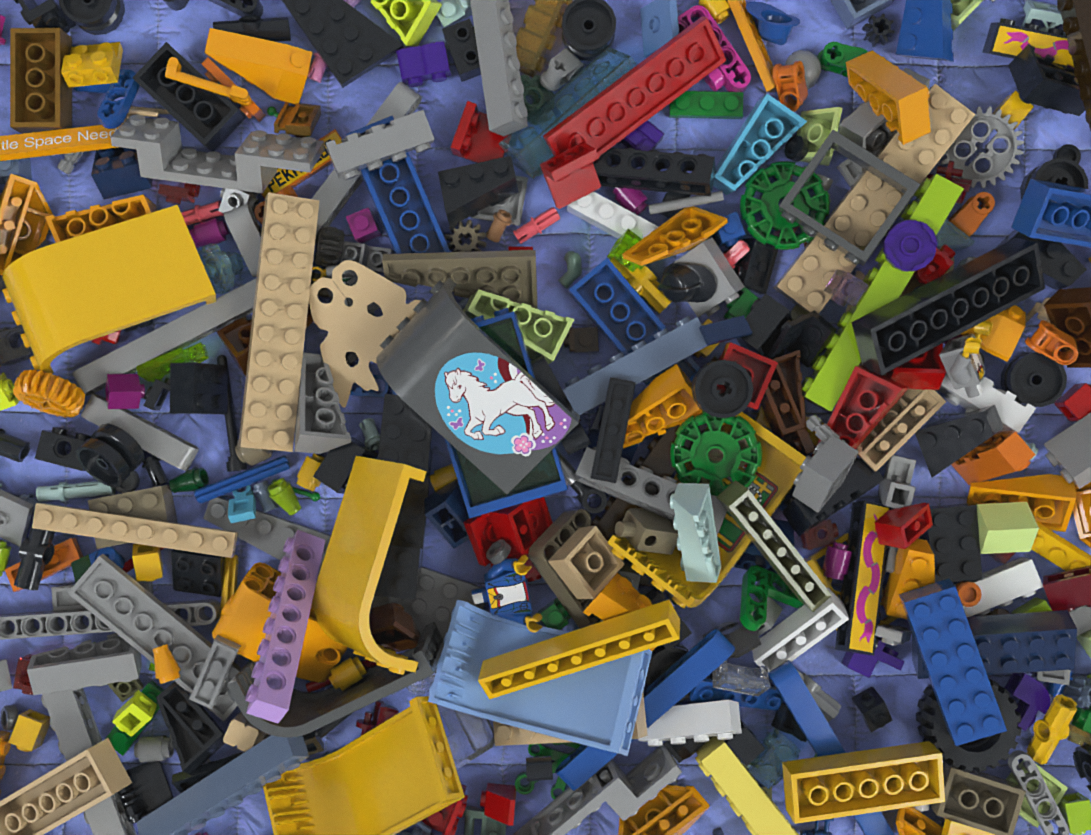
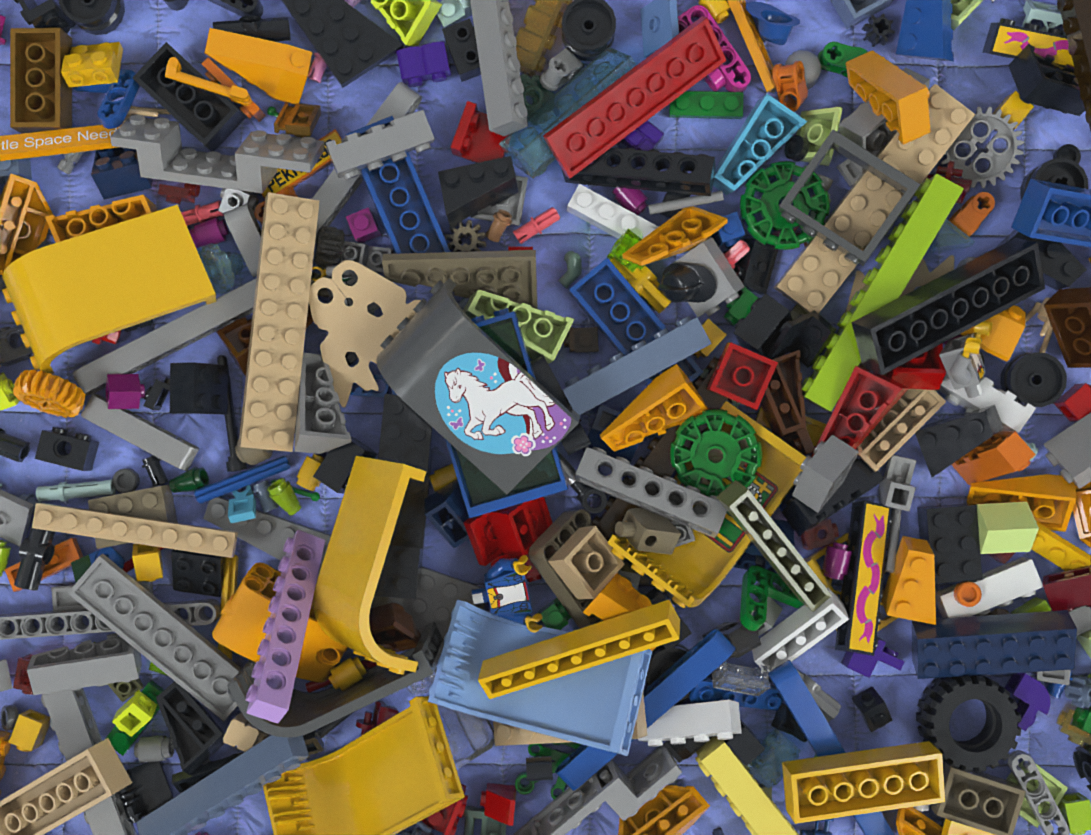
(110, 455): black wheel -> none
(160, 366): clear neon green hinge -> none
(165, 664): light orange cone -> none
(214, 672): light grey tile -> none
(371, 434): light aqua pin -> none
(498, 551): dark grey tile -> none
(571, 174): red bracket -> none
(613, 430): black tile -> none
(696, 532): light aqua wedge -> none
(725, 330): dark blue piece -> none
(737, 388): black wheel -> none
(822, 431): light grey axle -> none
(845, 288): clear purple brick -> none
(893, 634): light grey hinge -> none
(903, 525): red slope -> none
(910, 245): dark purple tile -> none
(937, 267): red hips -> none
(952, 662): blue brick -> none
(1049, 340): orange piece -> none
(1051, 728): yellow piece -> none

